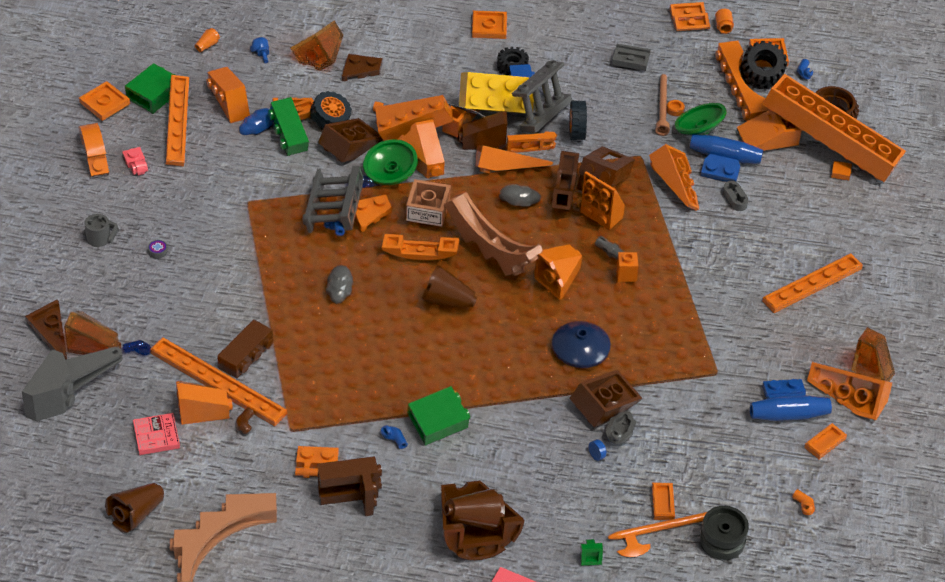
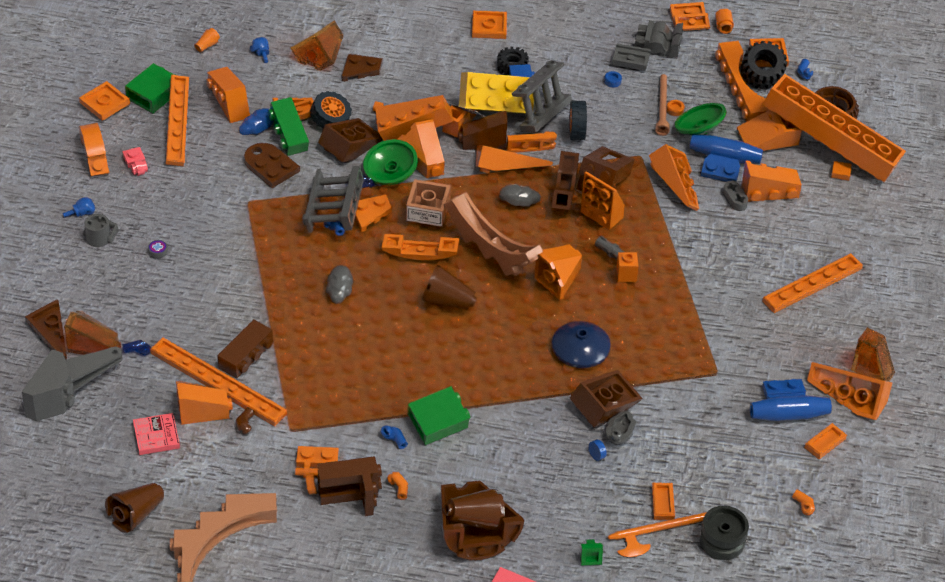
(83, 206): none -> blue piece
(271, 164): none -> reddish brown plate
(311, 484): none -> orange tile
(400, 481): none -> orange arm
(612, 79): none -> blue tile
(660, 38): none -> dark grey hips
(770, 183): none -> orange wedge

